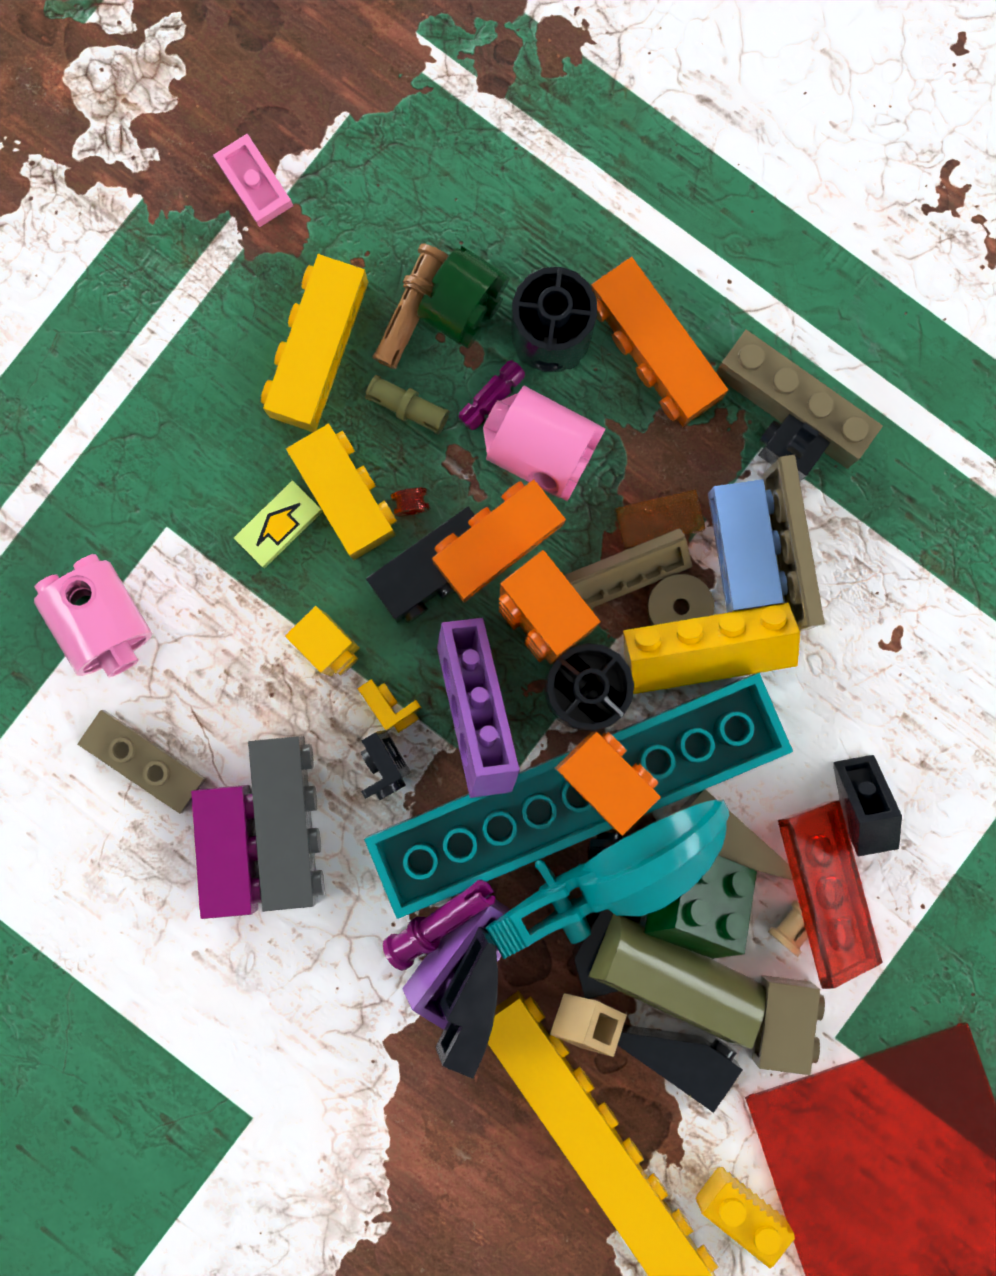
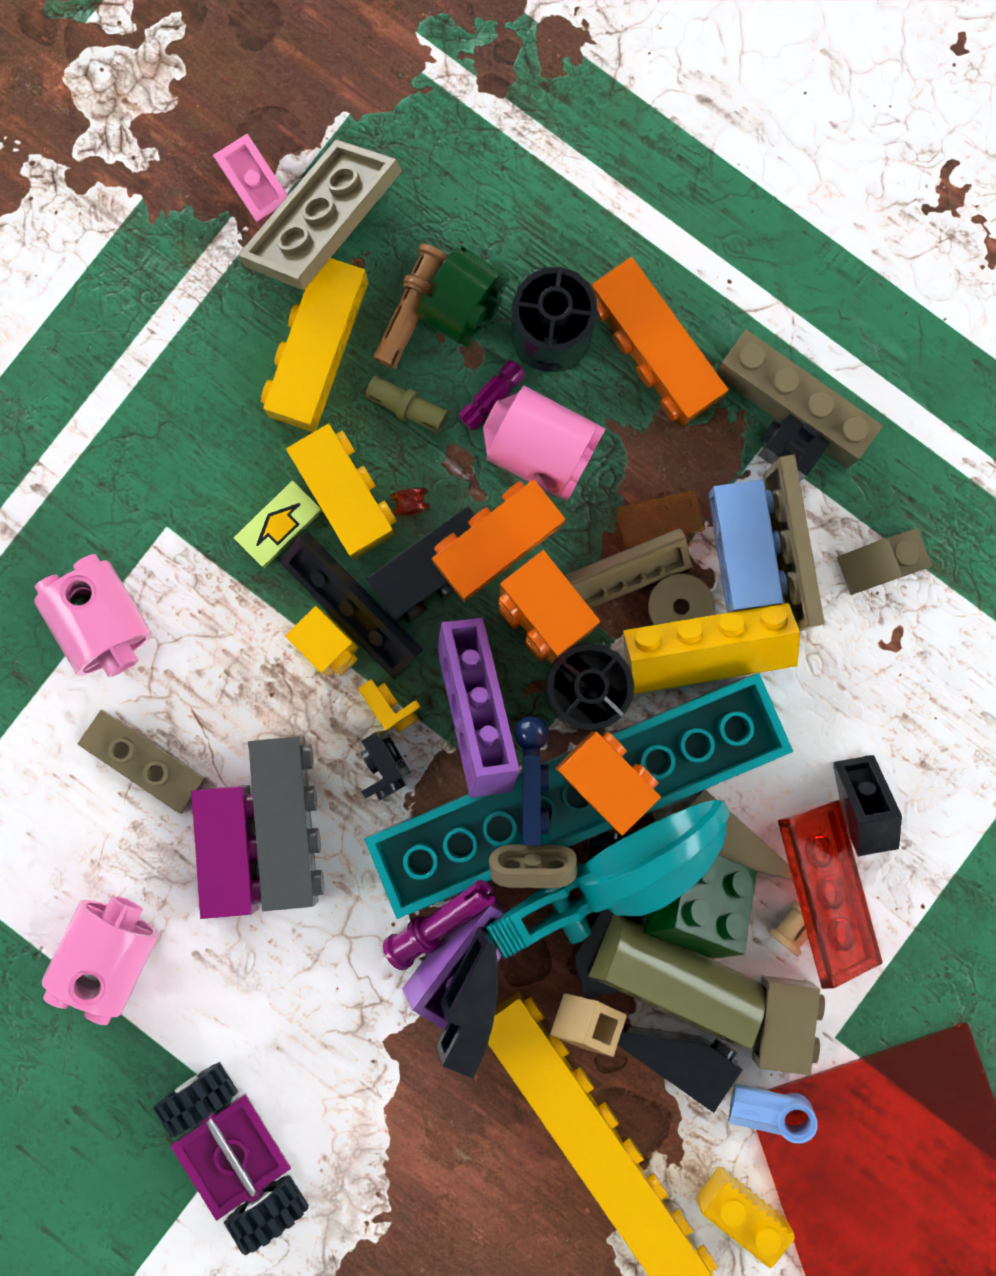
(103, 943): none -> bright pink cylinder
(231, 1158): none -> plate
(319, 214): none -> dark tan plate
(350, 605): none -> black plate
(531, 735): none -> dark blue plate
(533, 866): none -> dark tan plate
(767, 1112): none -> light blue piece
(884, 561): none -> dark tan slope

